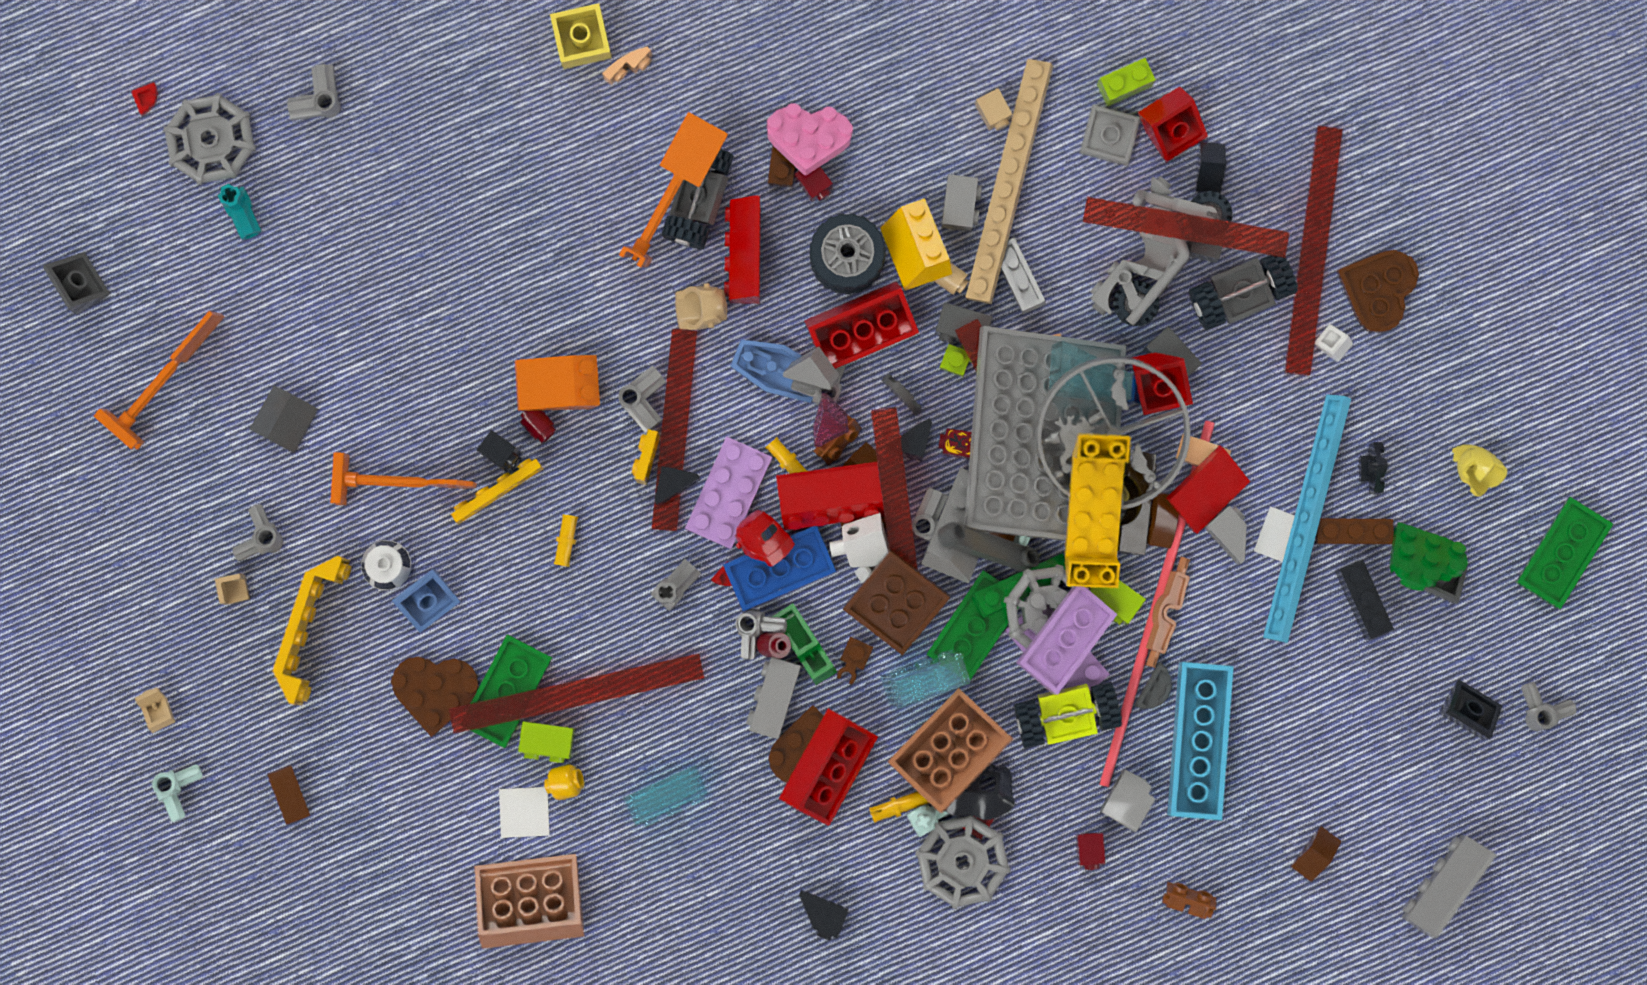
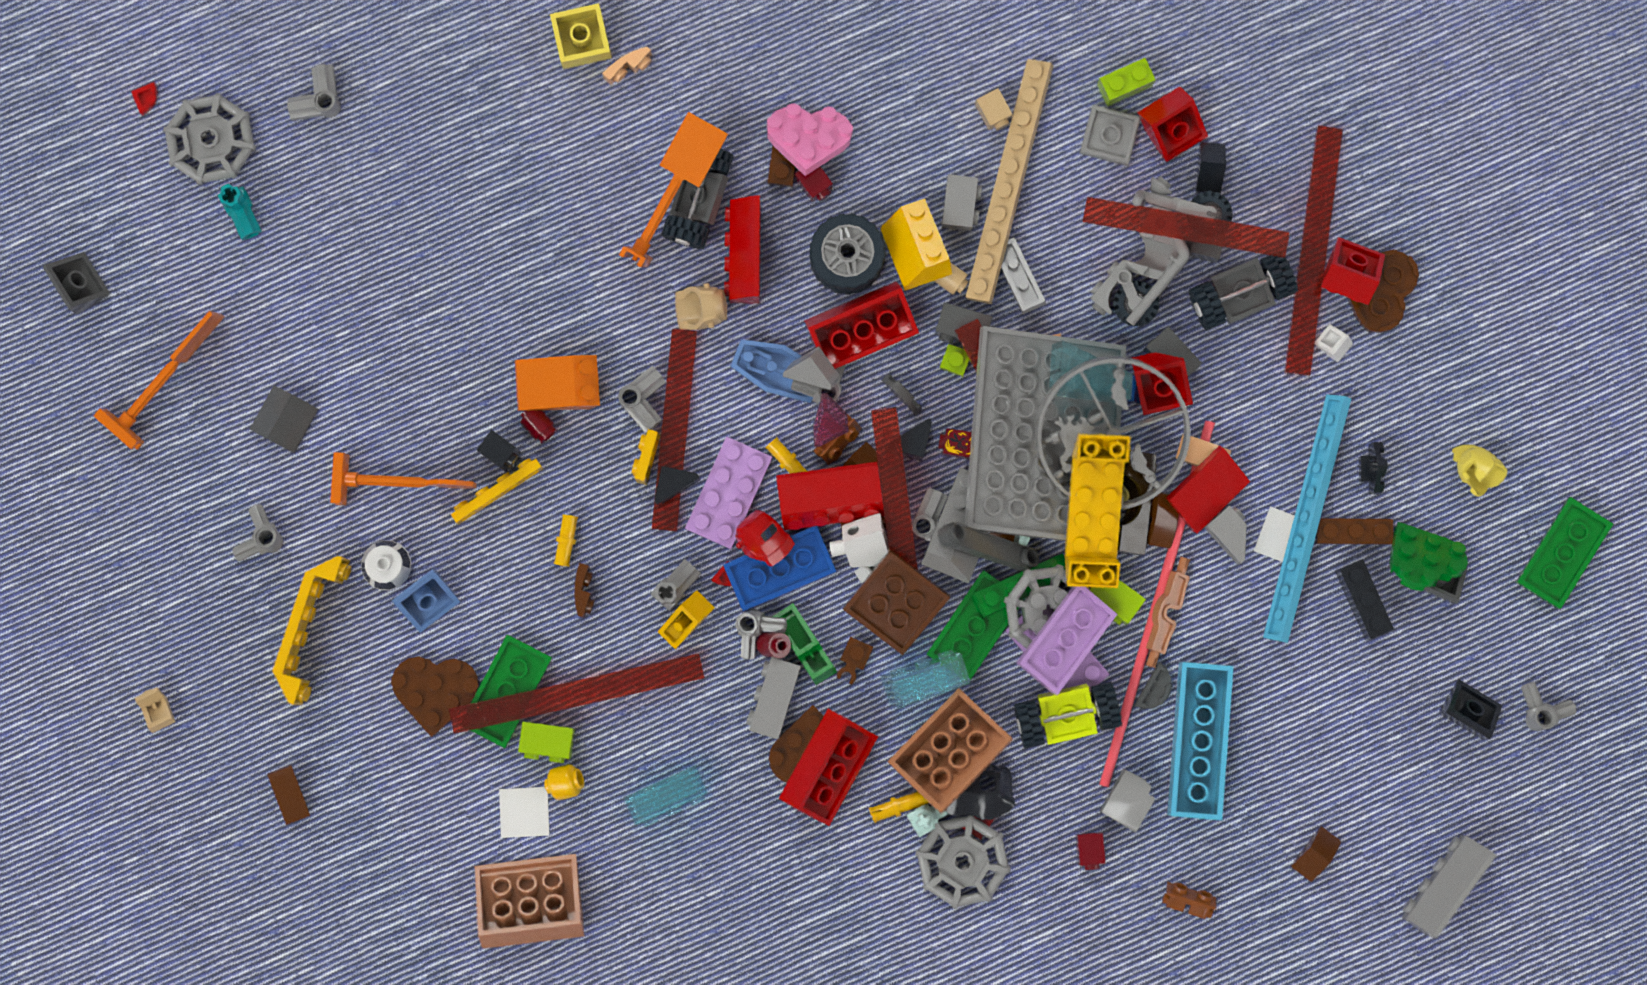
(170, 797): light aqua axle -> none
(232, 589): tan panel -> none
(583, 600): none -> reddish brown slope
(686, 619): none -> yellow slope
(824, 915): black slope -> none
(1353, 271): none -> red slope

